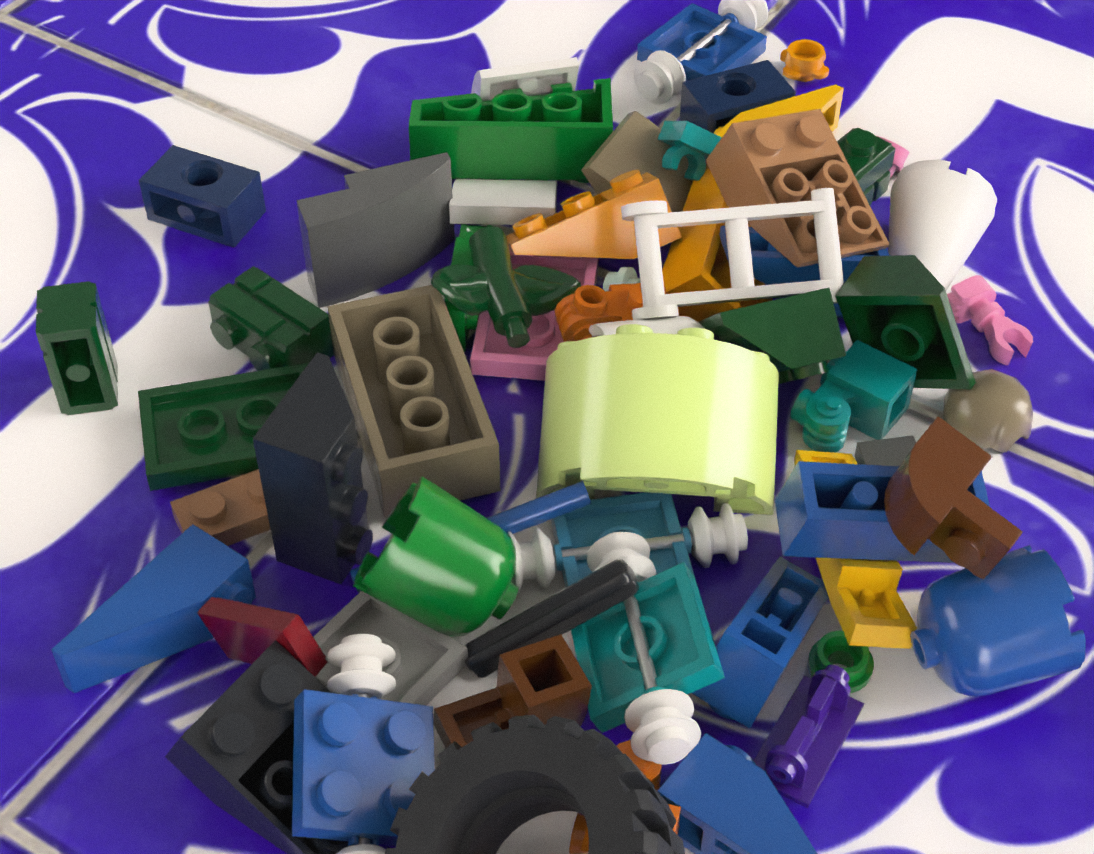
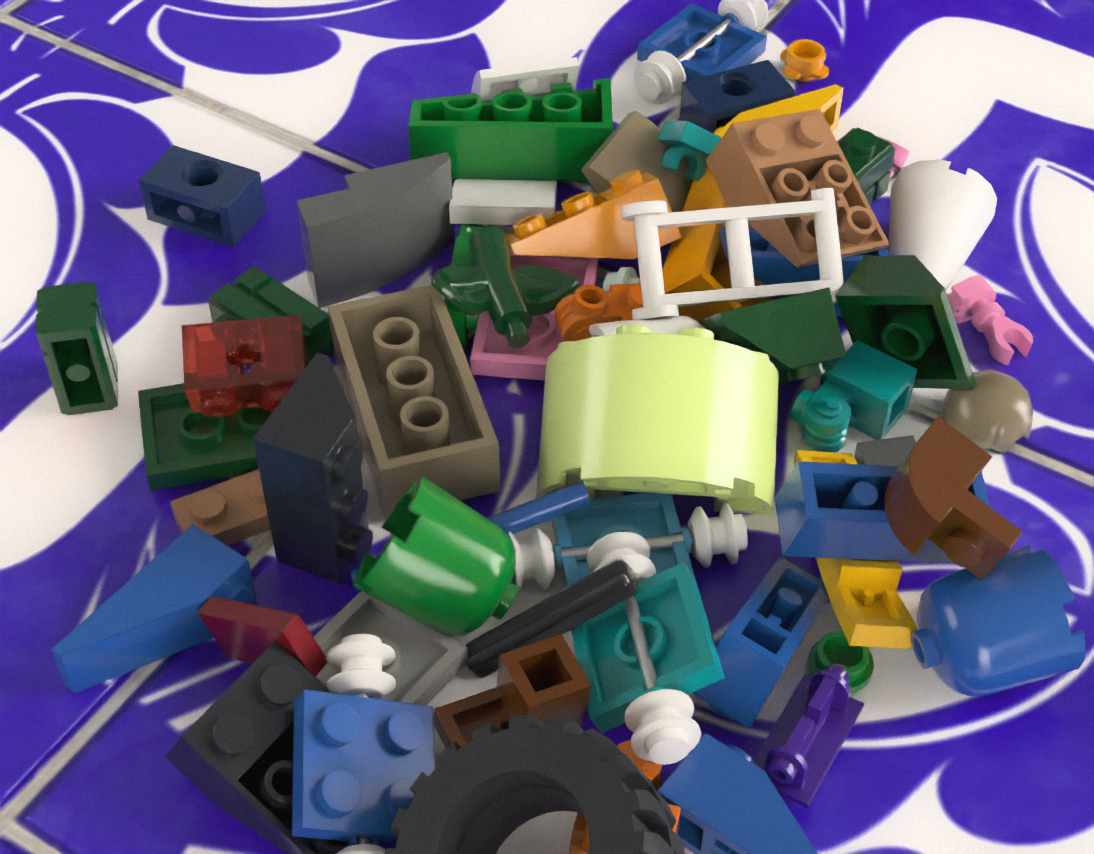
(219, 351): none -> clear red brick

